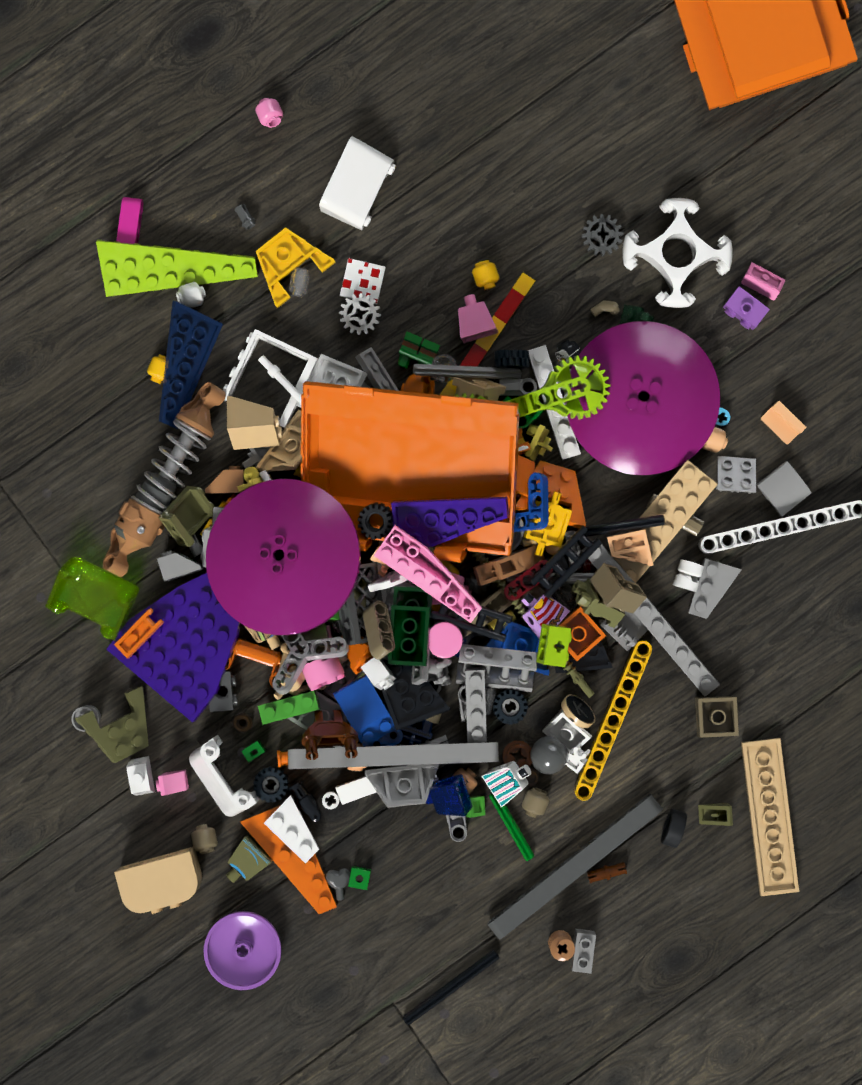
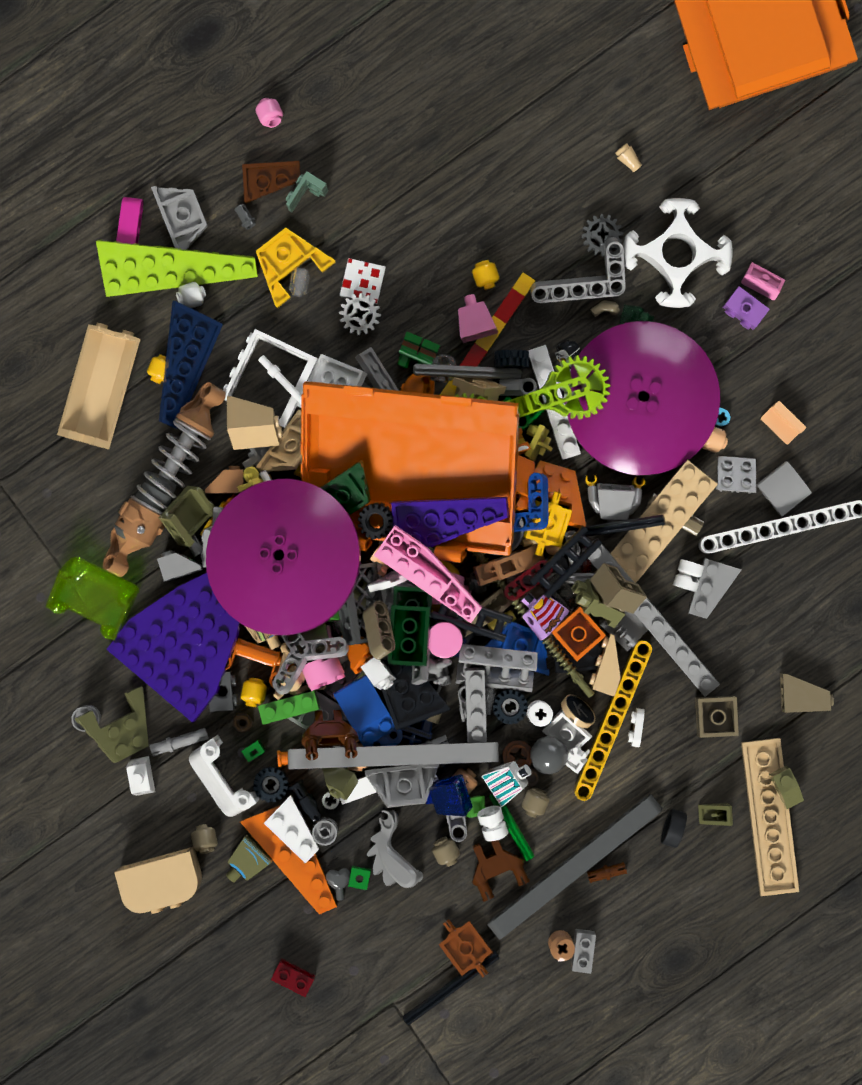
(98, 386): none -> tan panel
(138, 634): orange hinge -> none
(171, 744): none -> light grey pin
(172, 782): bright pink slope -> none
(181, 215): none -> light grey wing
(242, 950): medium lavender dish -> none
(253, 692): none -> yellow head
(267, 178): none -> reddish brown wing
(293, 977): none -> dark red brick
(304, 182): none -> sand green bracket
(325, 831): none -> light grey wheel
(340, 782): none -> olive slope
(350, 488): none -> dark green wing
(356, 183): white windscreen -> none
(388, 860): none -> light grey animal
(446, 851): none -> dark tan head
(465, 948): none -> dark orange plate
(493, 825): none -> white wheel
(494, 865): none -> reddish brown connector
(544, 718): none -> white piece
(550, 636): lime brick -> none
(587, 282): none -> light grey beam
(608, 673): none -> tan slope
(614, 500): none -> light grey torso
(628, 157): none -> tan cone
(631, 546): light nougat wing -> none
(635, 735): none -> white plate
(787, 787): none -> olive slope
(803, 696): none -> dark tan slope

